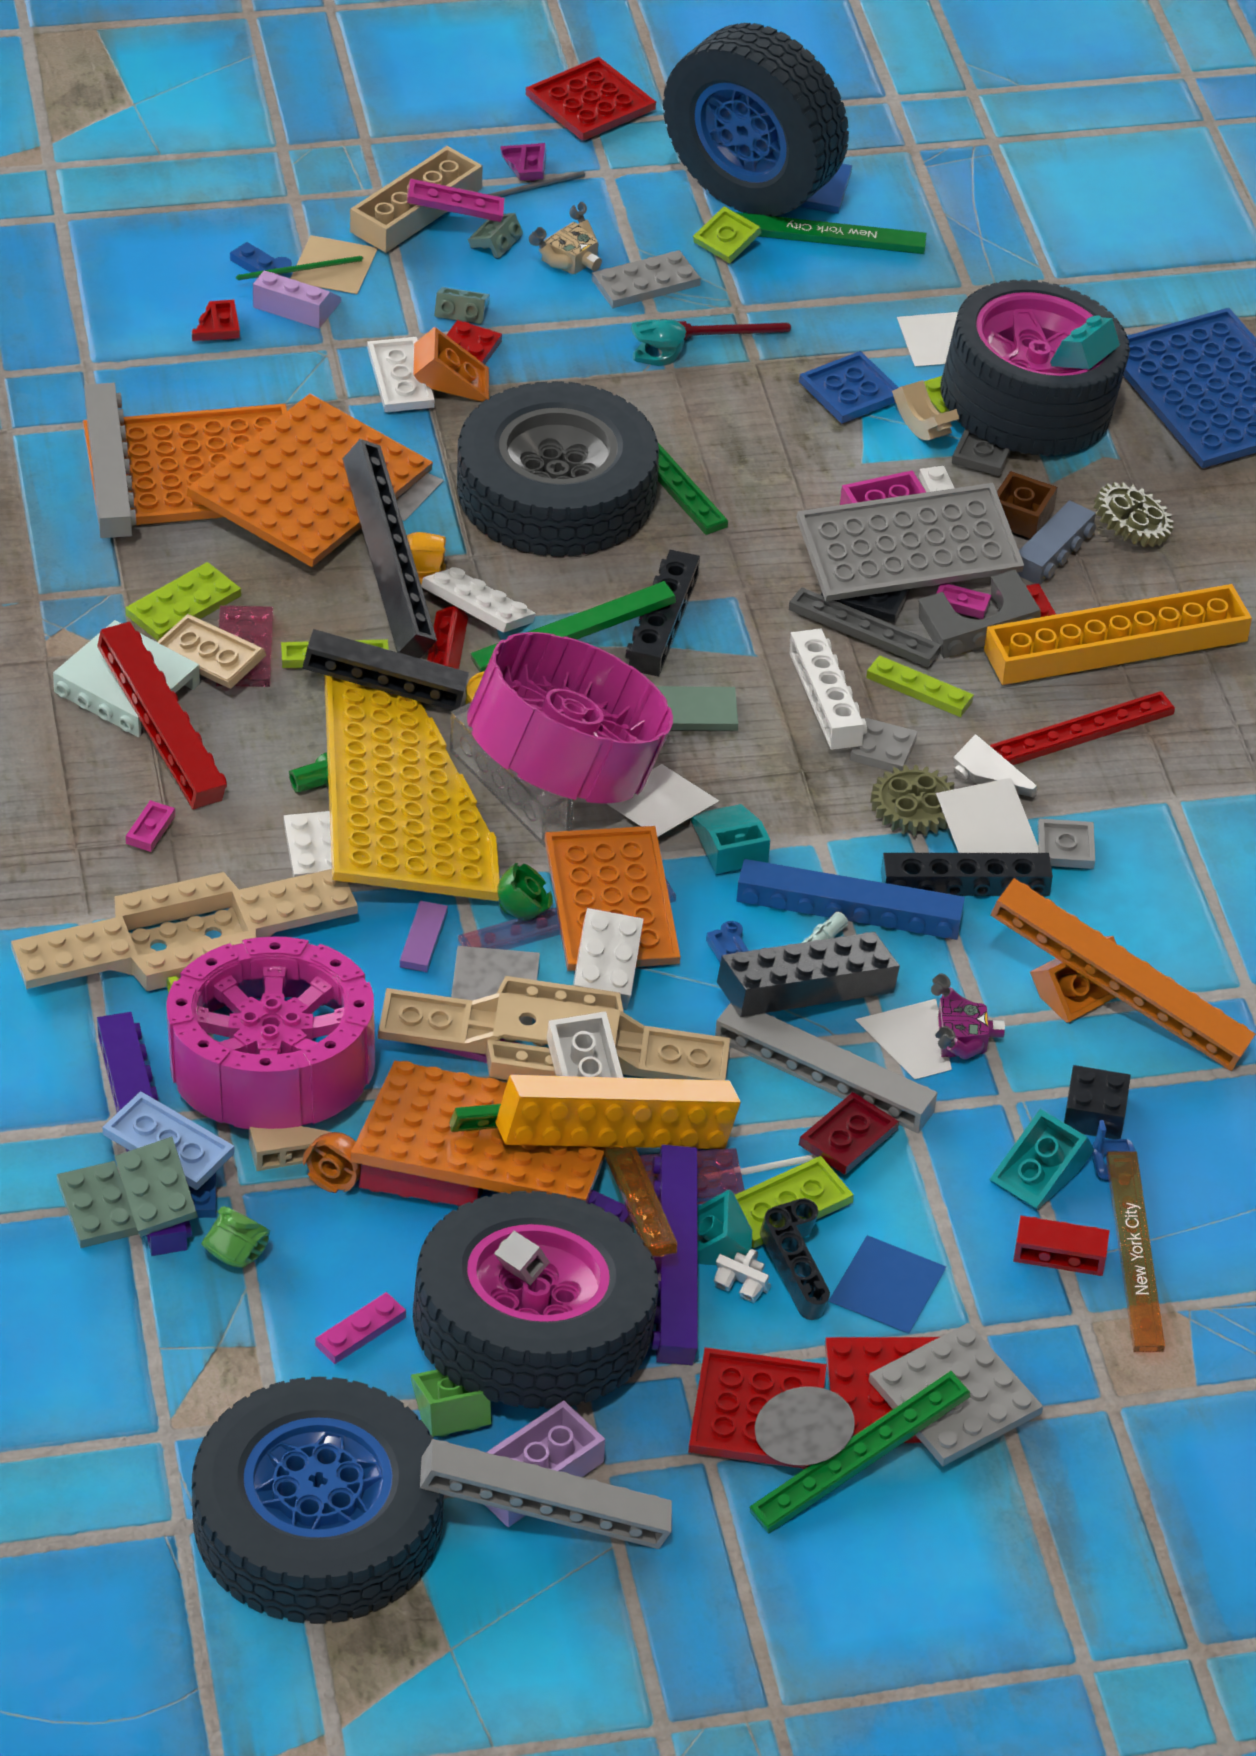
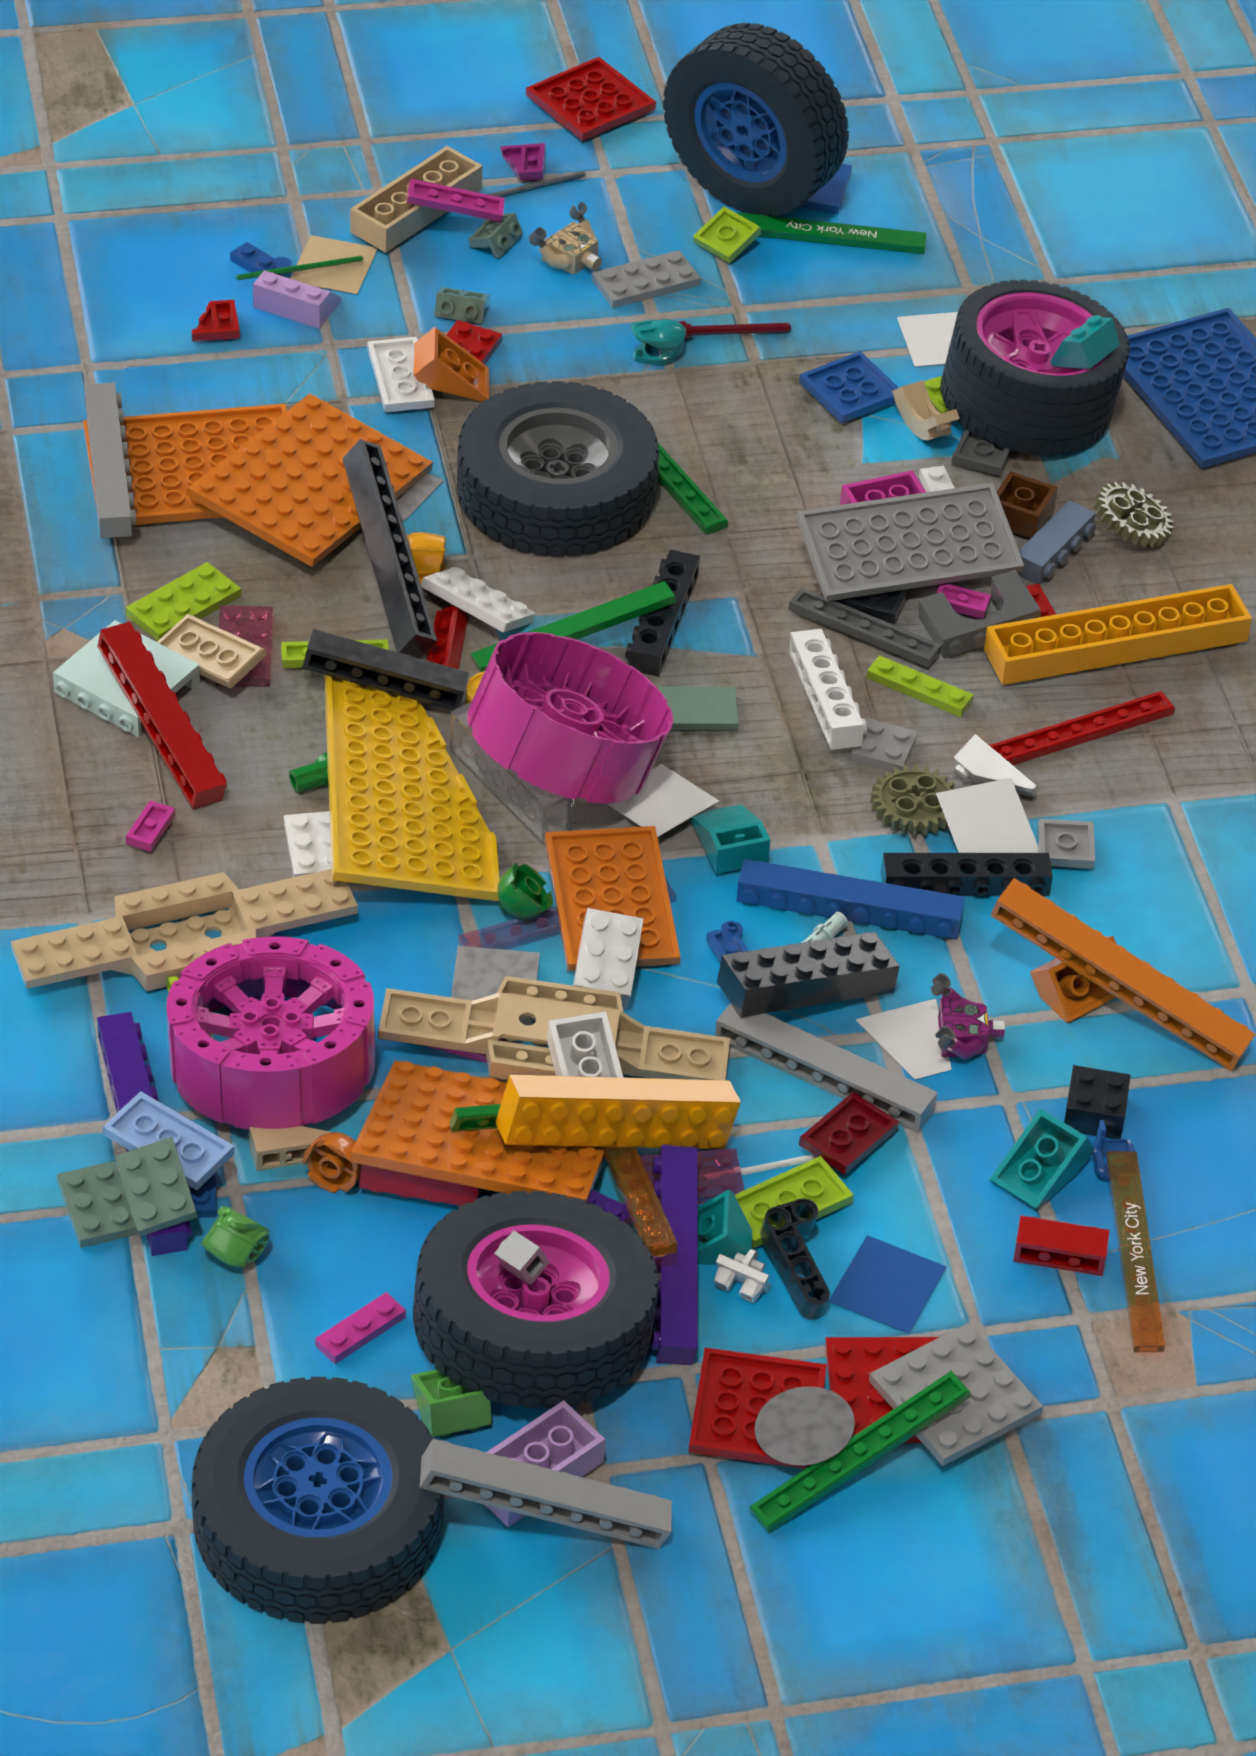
(423, 936): medium lavender tile -> none

